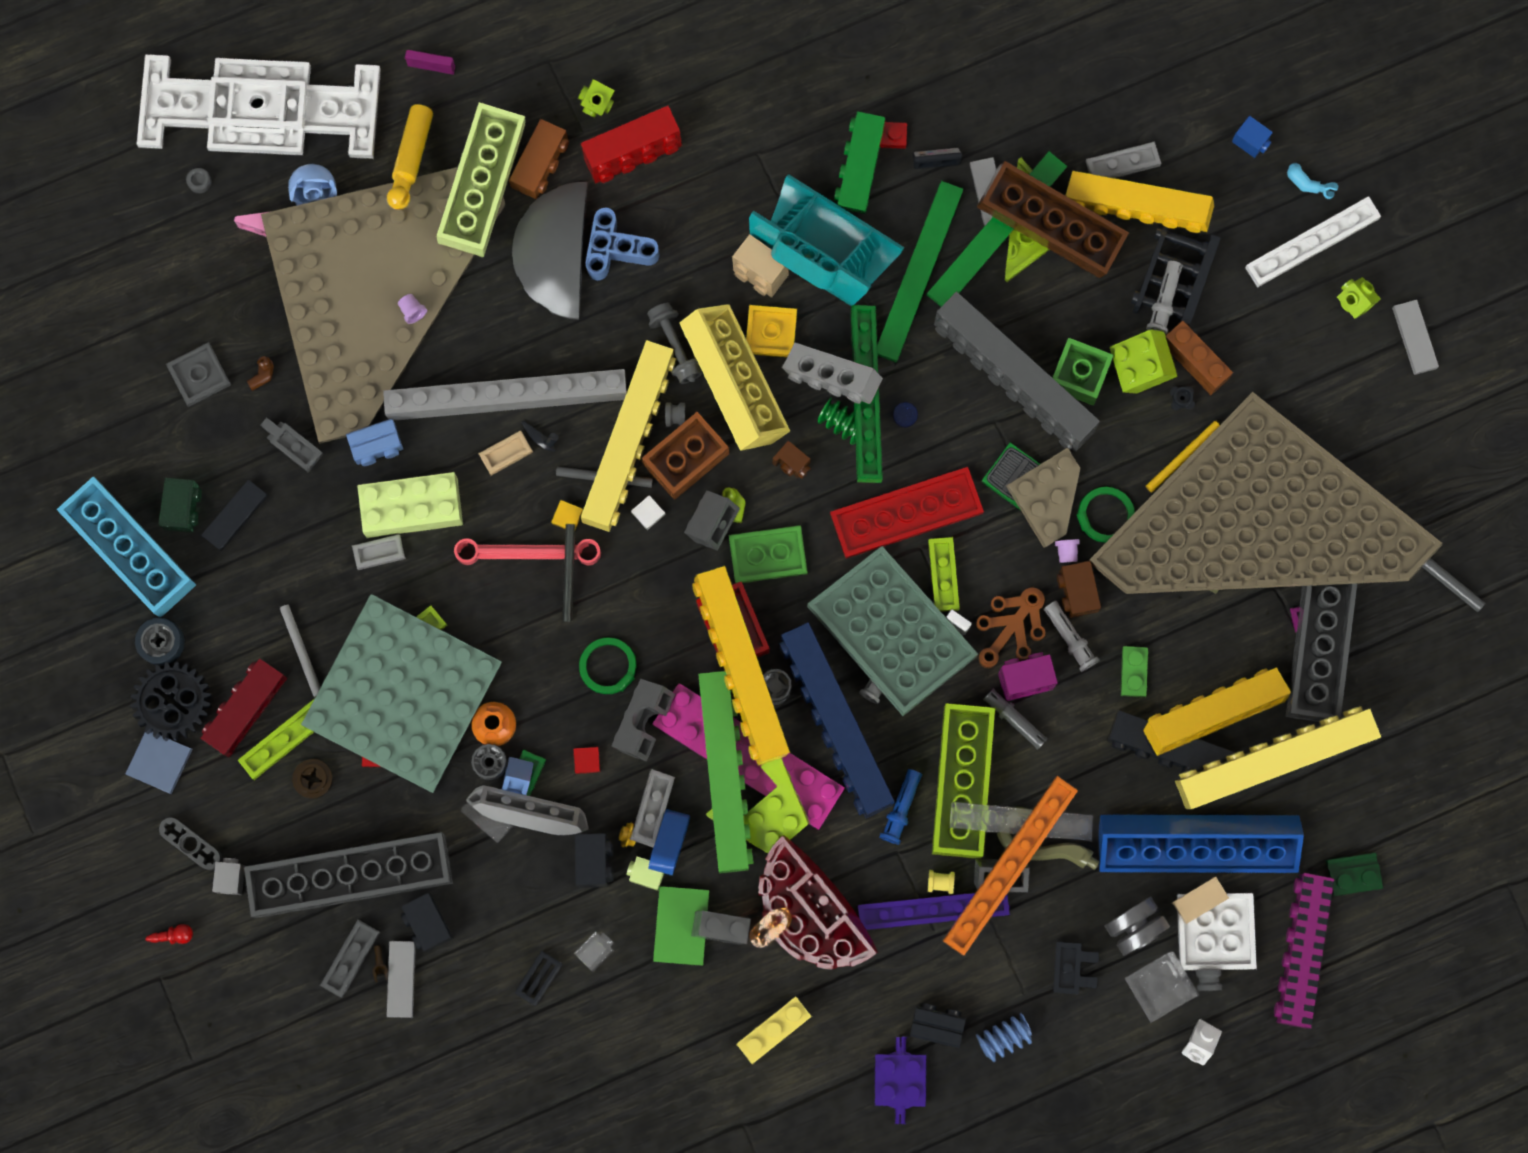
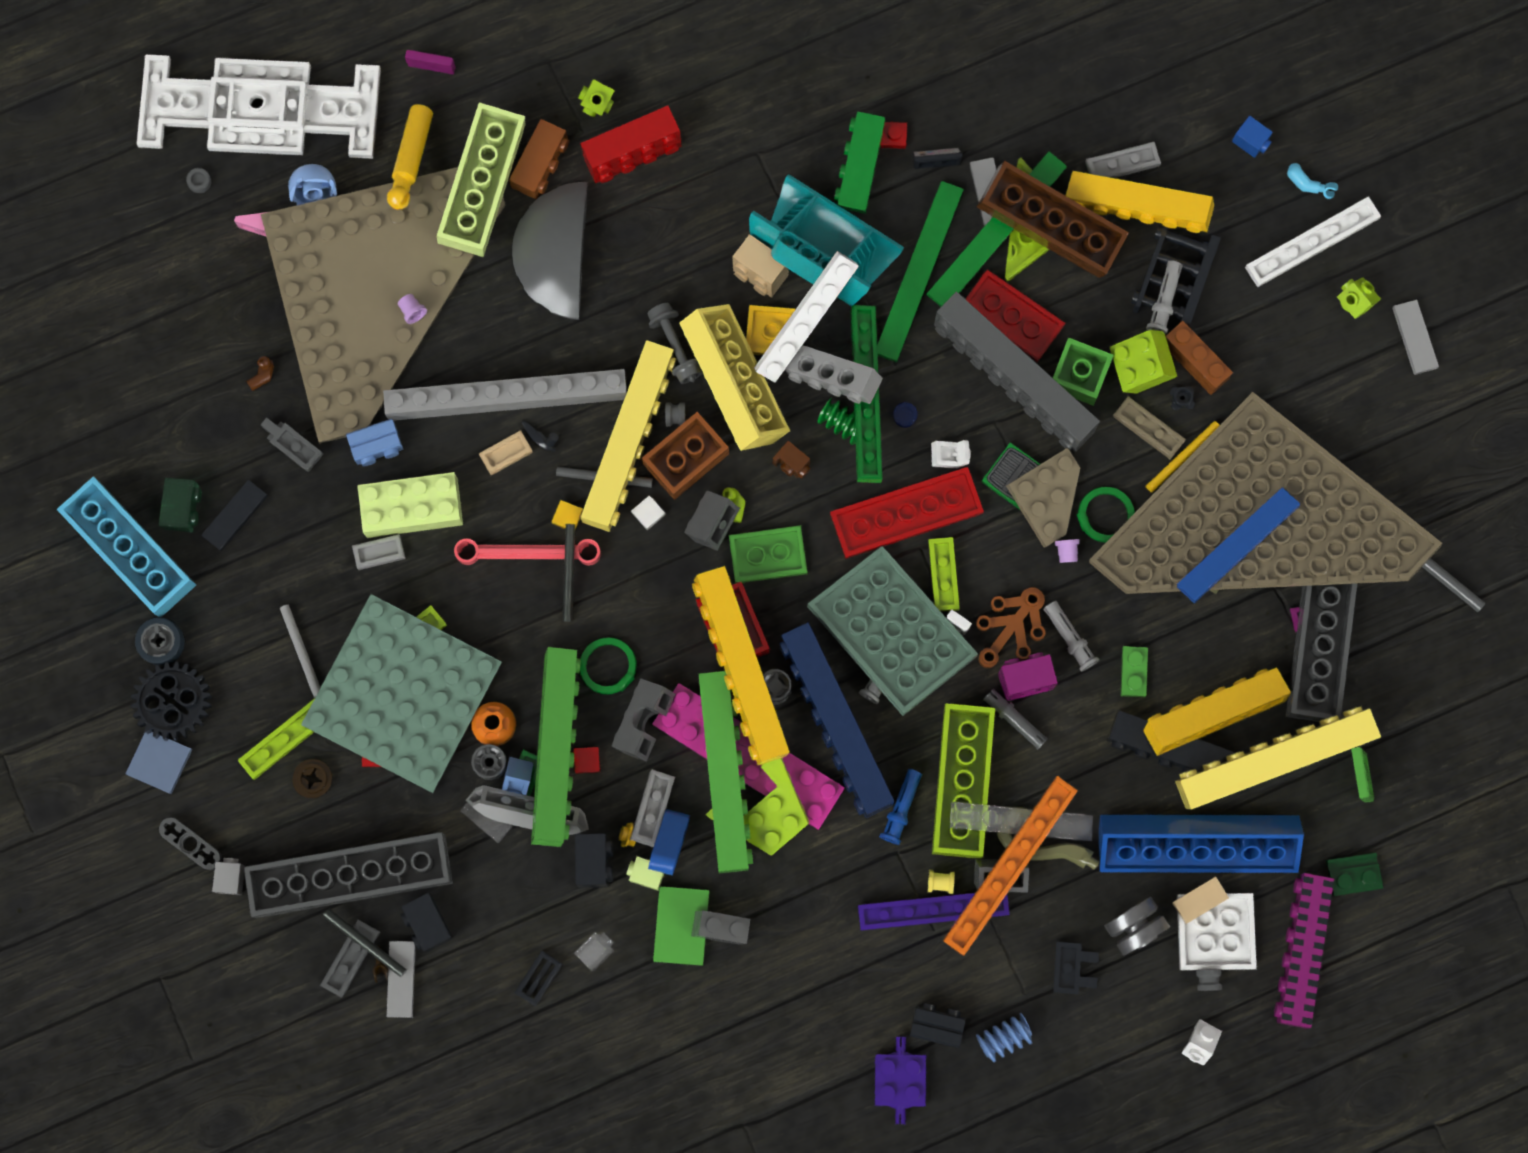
(181, 934): red bar -> none
(198, 374): dark grey tile -> none
(243, 707): dark red brick -> none
(364, 942): none -> pearl dark grey bar
(554, 747): none -> bright green brick
(614, 241): medium blue beam -> none
(774, 931): clear orange beam -> none
(774, 1030): light yellow brick -> none
(806, 316): none -> white plate
(823, 922): dark red brick -> none
(950, 454): none -> white bracket
(1015, 315): none -> red tile
(1079, 589): reddish brown brick -> none
(1149, 427): none -> dark tan tile
(1161, 986): clear brick -> none
(1238, 545): none -> blue tile
(1363, 774): none -> bright green tile

